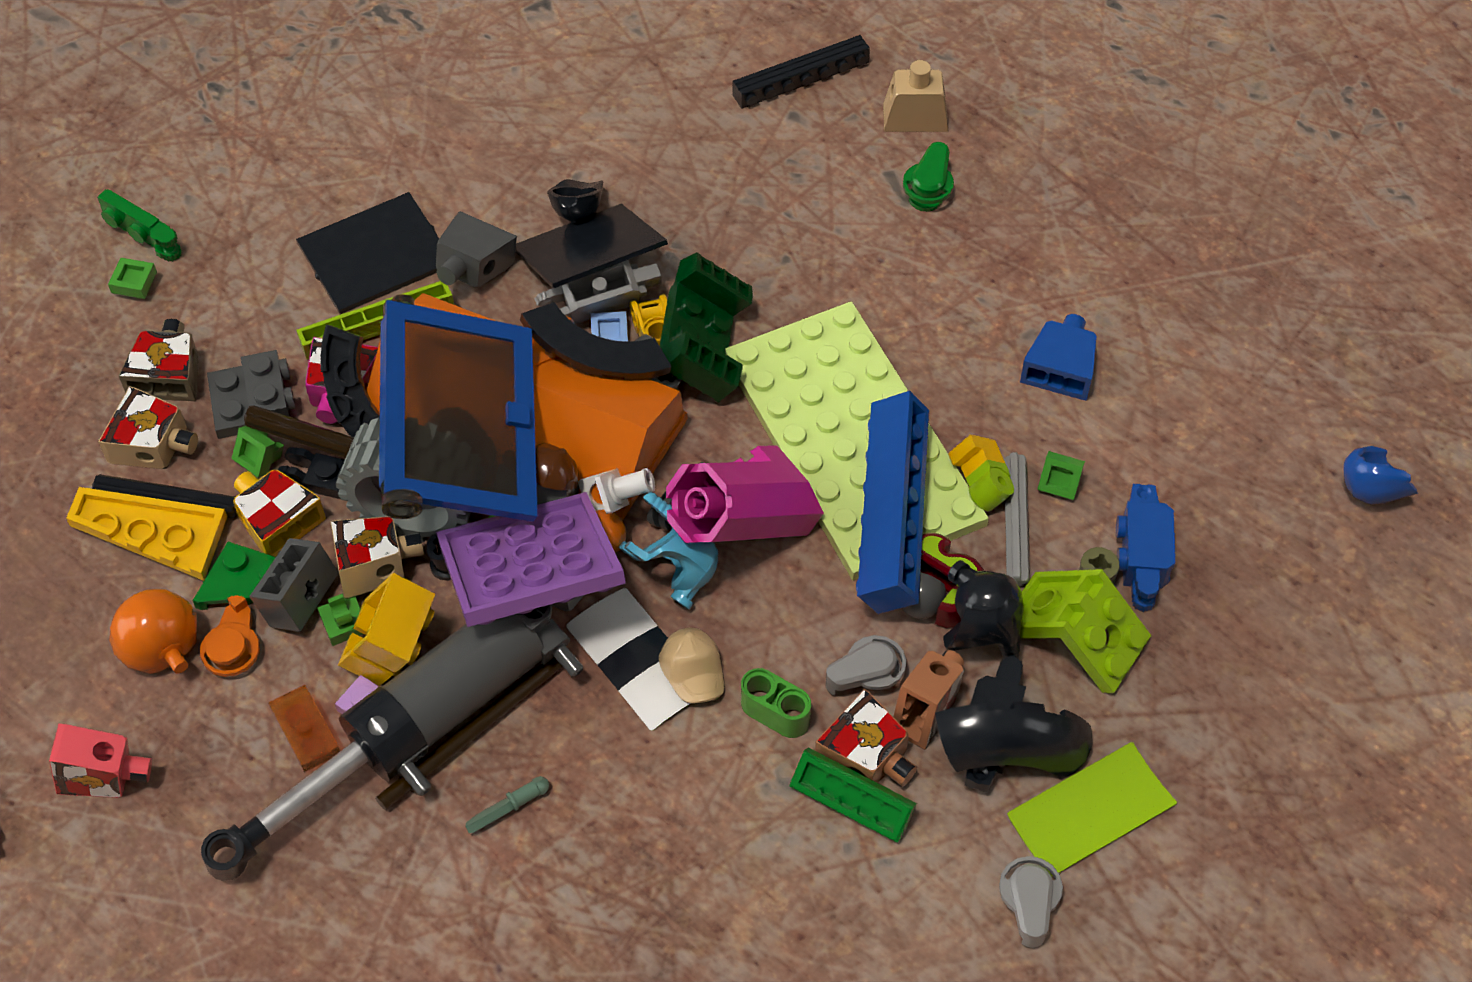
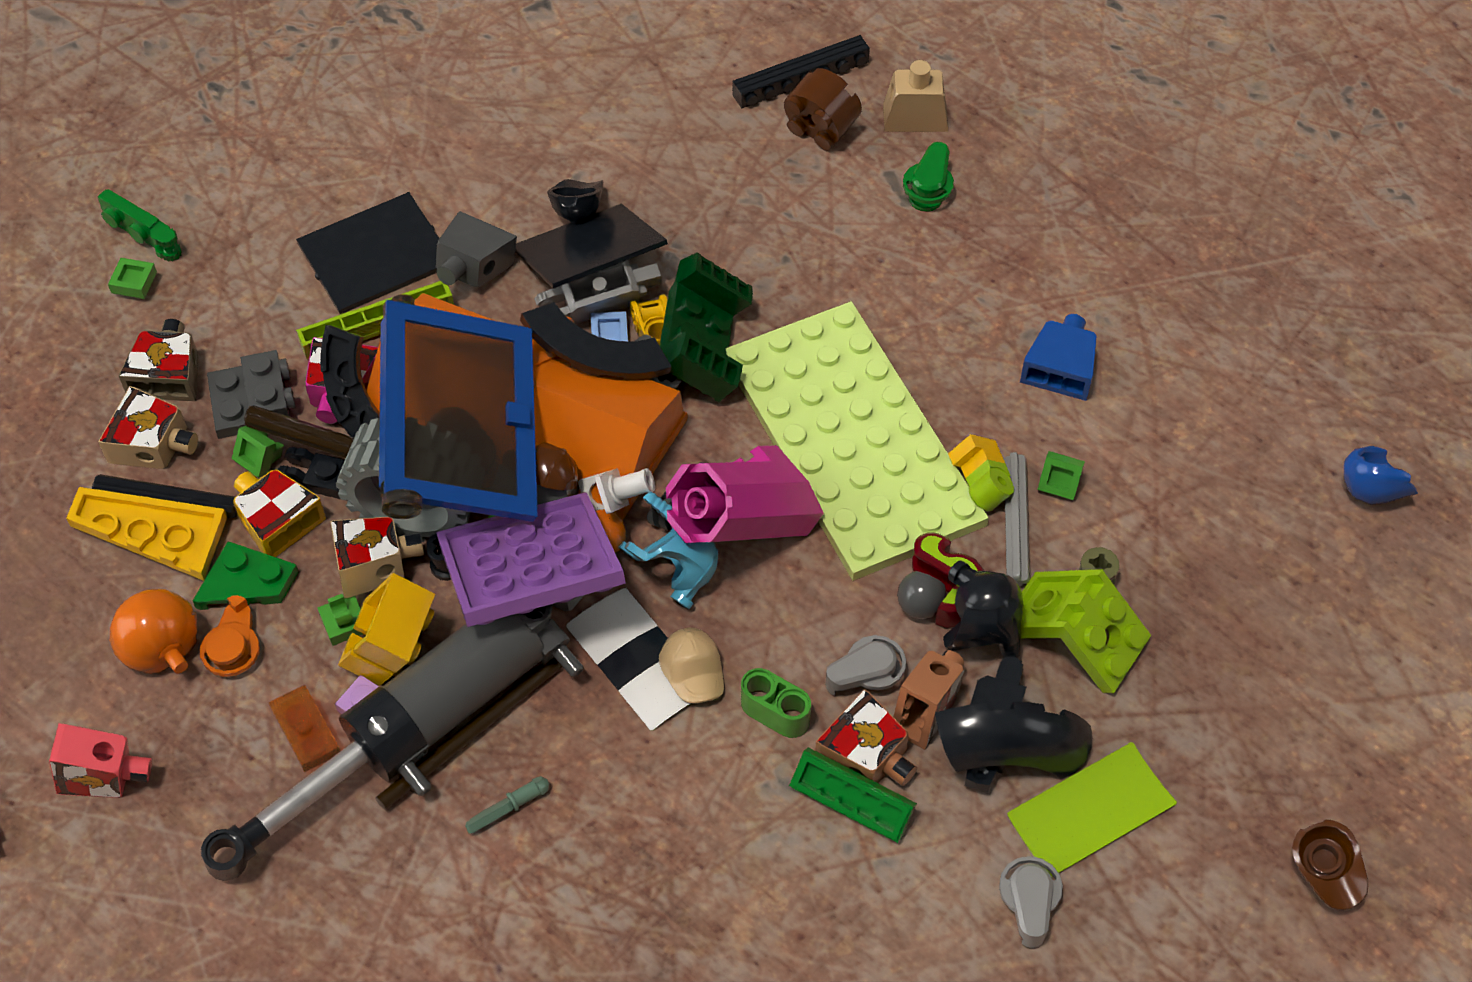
(294, 584): dark grey brick -> none
(821, 108): none -> reddish brown brick
(893, 503): blue brick -> none
(1146, 545): blue hinge -> none
(1332, 863): none -> reddish brown piece

